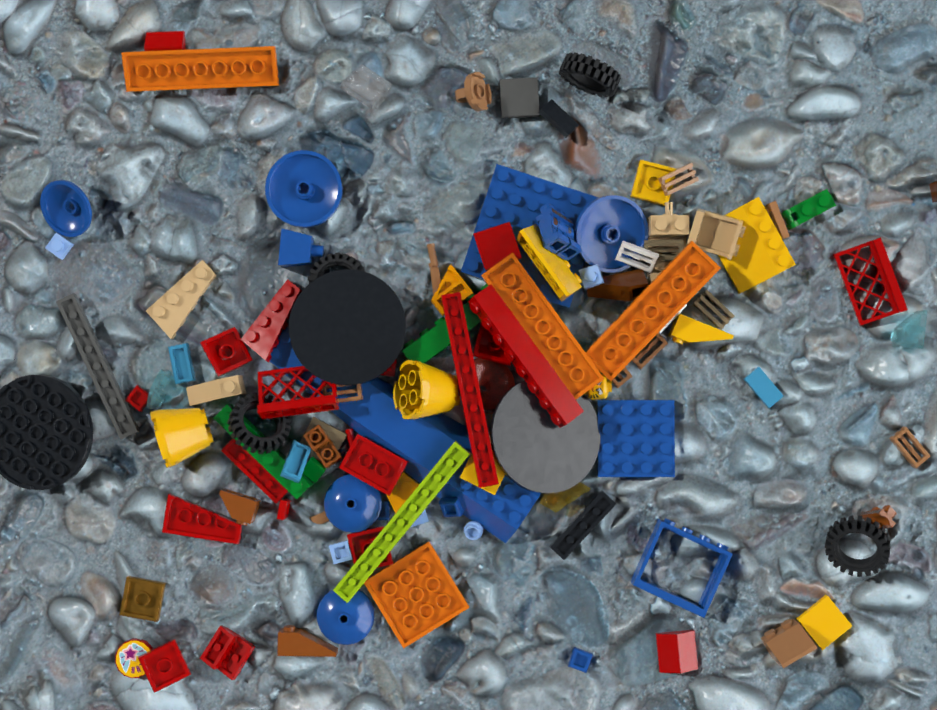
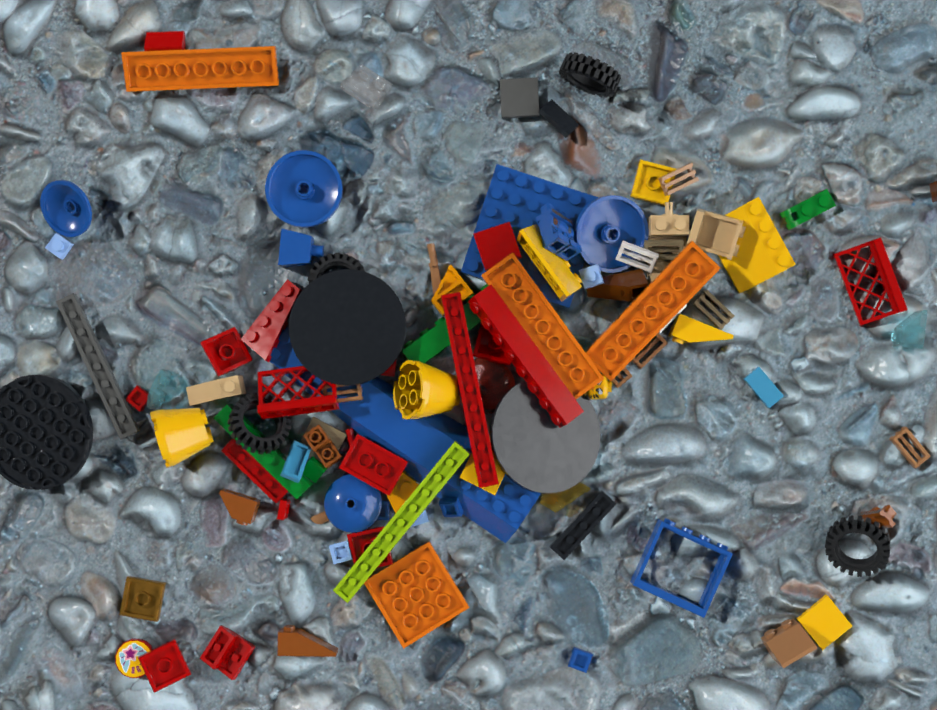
(176, 304): tan wing -> none
(181, 363): dark azure tile -> none
(198, 522): red wing -> none
(359, 616): blue dish -> none
(473, 530): light blue plate -> none
(475, 92): medium nougat tile -> none
(636, 438): blue plate -> none
(676, 651): red slope -> none
(777, 219): medium nougat tile -> none

